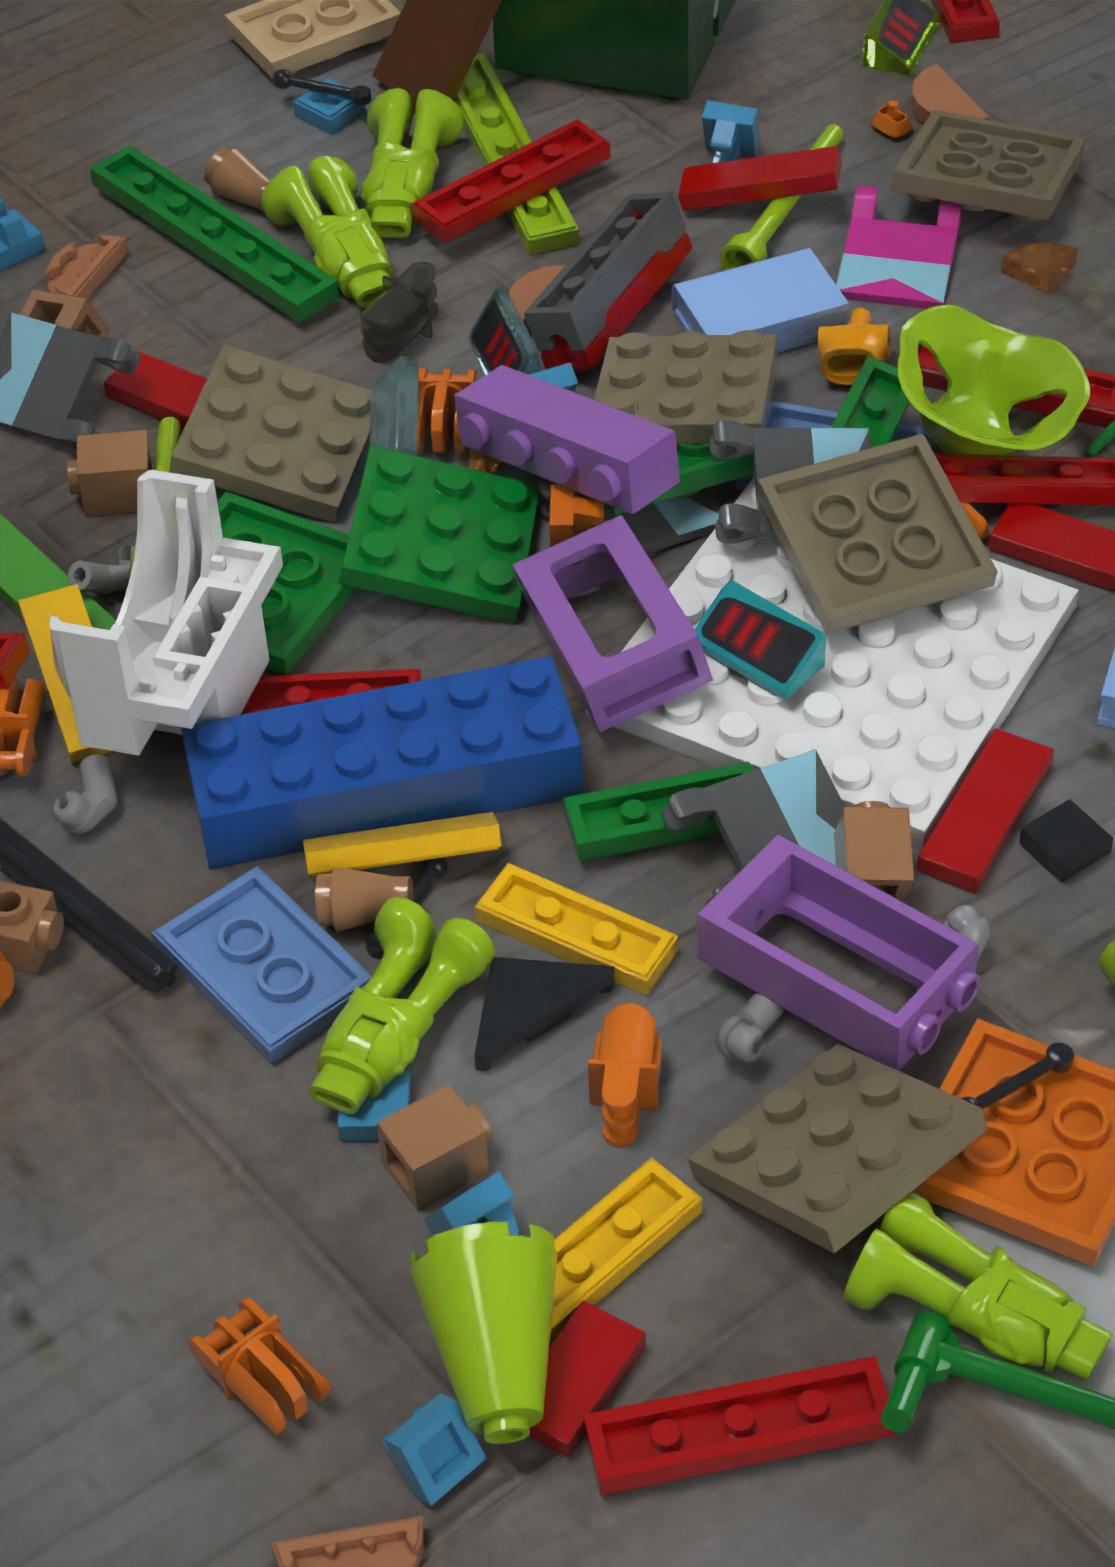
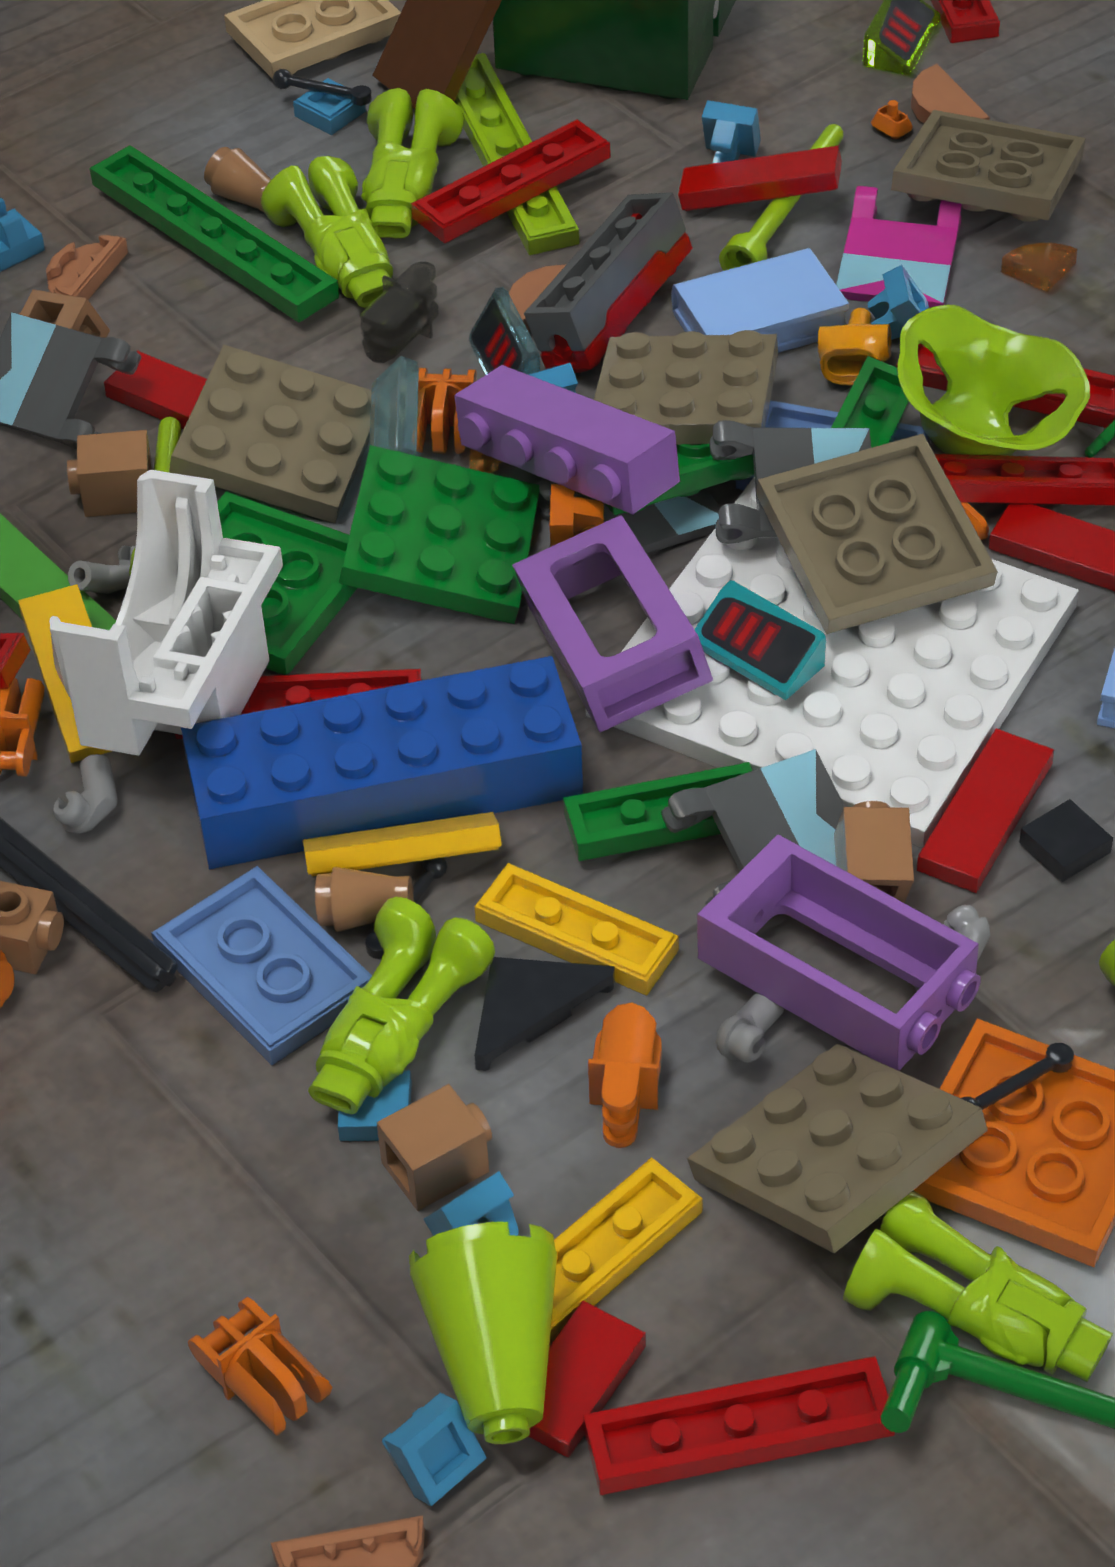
(897, 301): none -> dark azure tile

